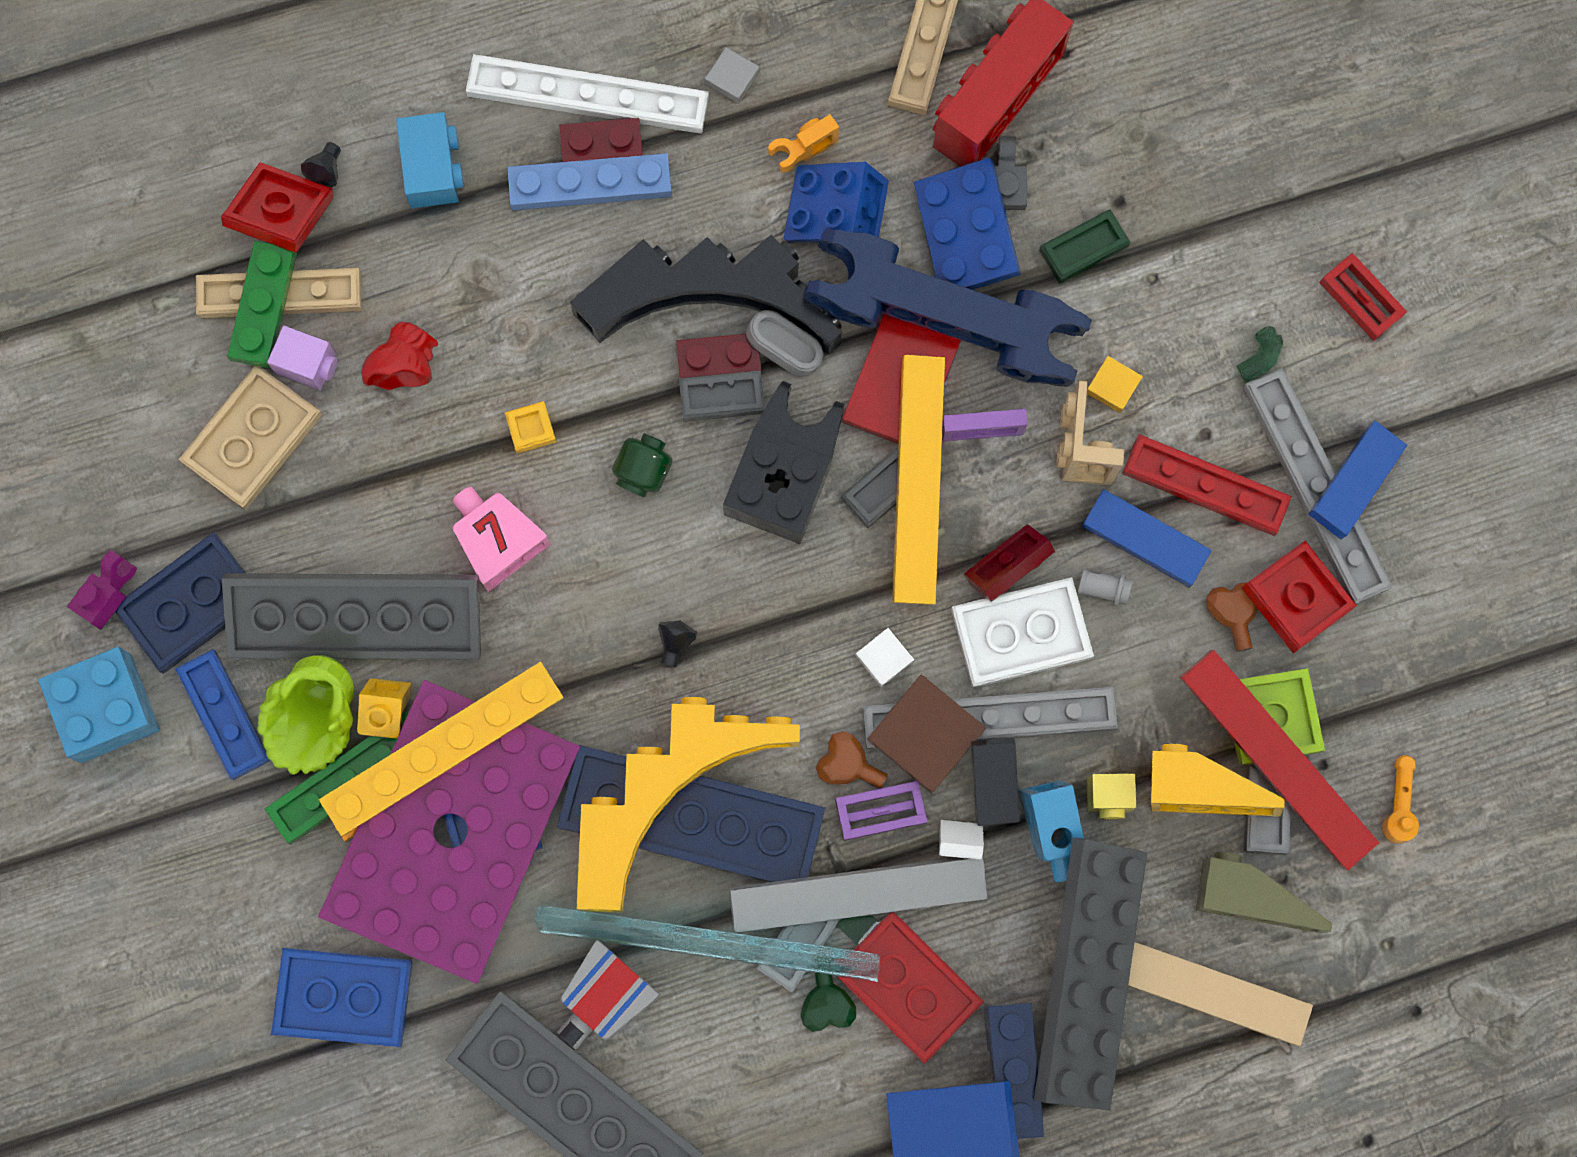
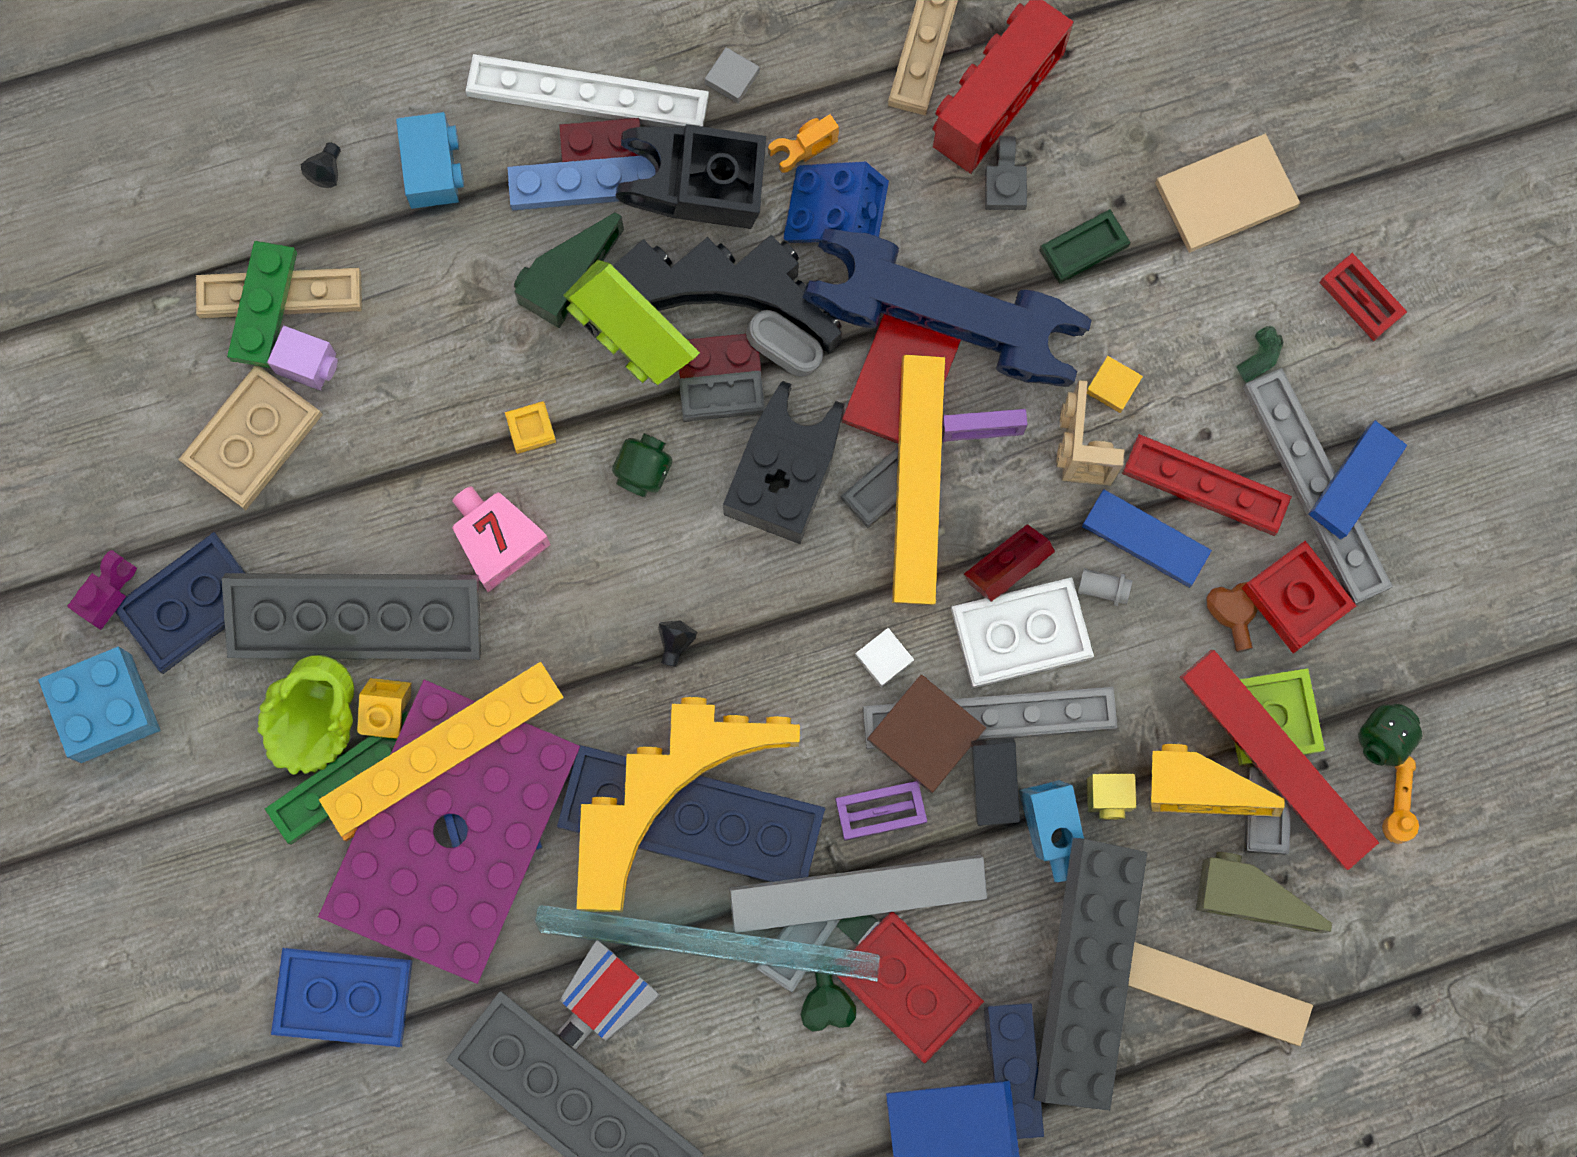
(223, 714): blue tile -> none
(277, 207): red tile -> none
(401, 359): red hair -> none
(556, 271): none -> dark green slope
(628, 324): none -> lime slope
(685, 169): none -> black brick
(847, 762): dark orange rock -> none
(961, 839): white tile -> none
(967, 226): blue plate -> none
(1227, 193): none -> tan tile
(1390, 735): none -> dark green head

